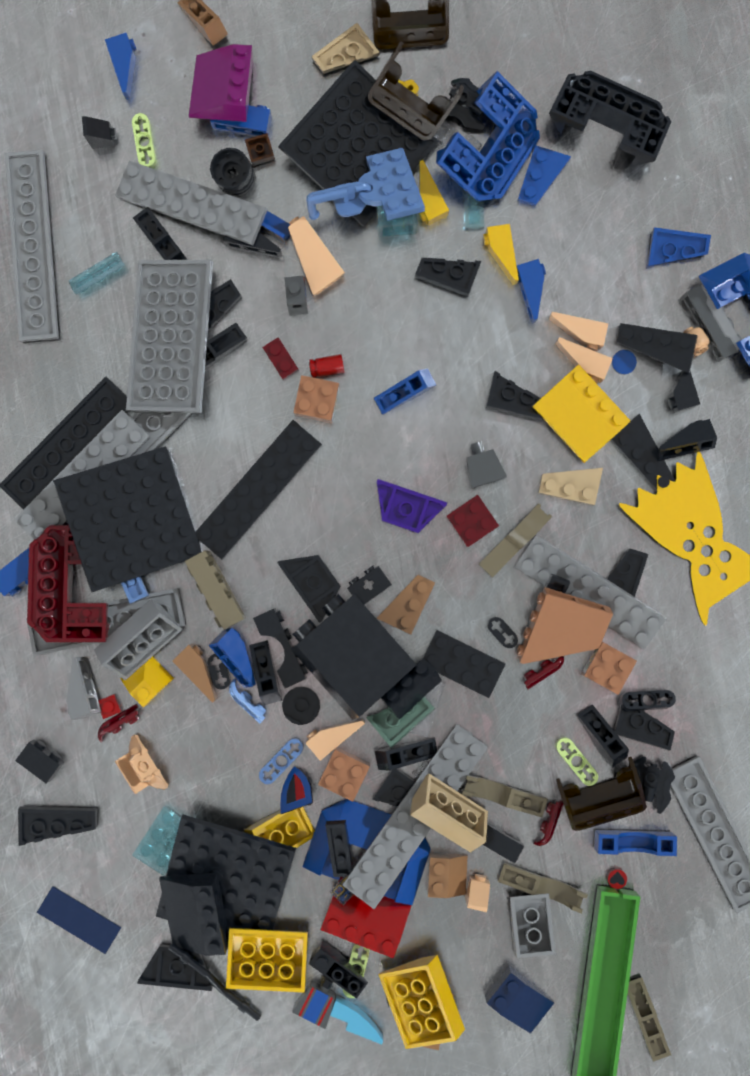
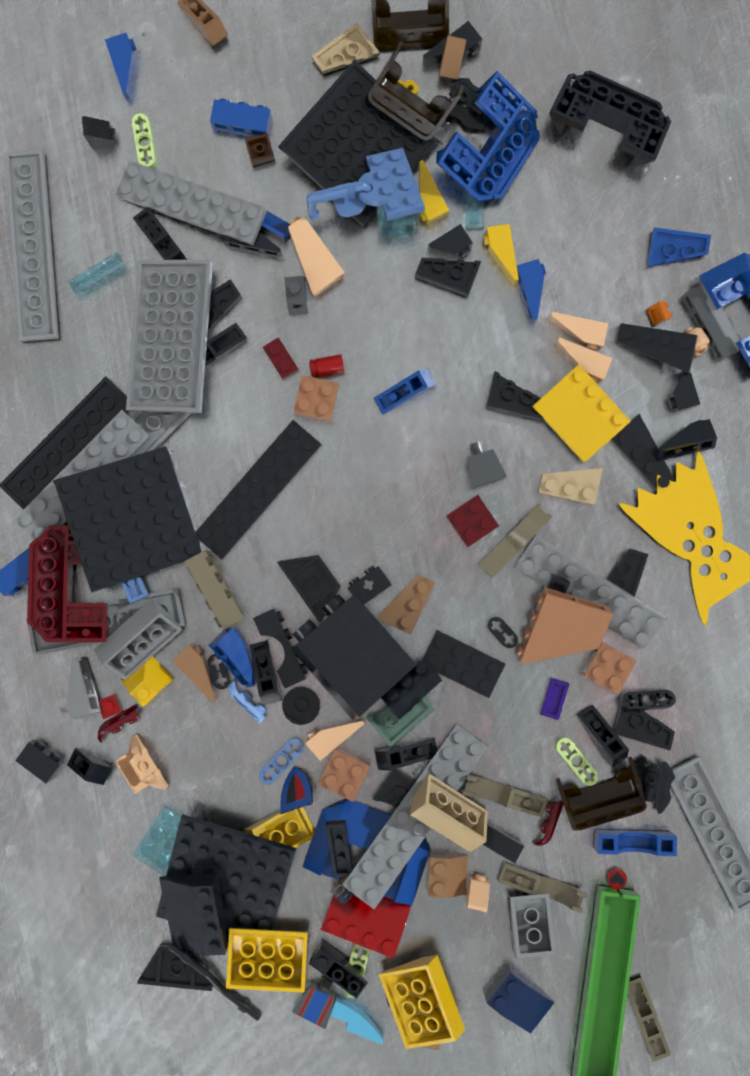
(53, 822): black wing -> none
(78, 920): dark blue sticker -> none
(89, 767): none -> black slope
(222, 84): magenta slope -> none
(228, 162): black wheel -> none
(406, 507): dark purple wing -> none
(452, 57): none -> medium nougat tile
(452, 244): none -> black slope
(472, 45): none -> black slope
(541, 172): blue wing -> none
(548, 668): dark red piece -> none
(554, 698): none -> dark purple tile
(624, 361): blue sticker -> none
(659, 313): none -> orange tile

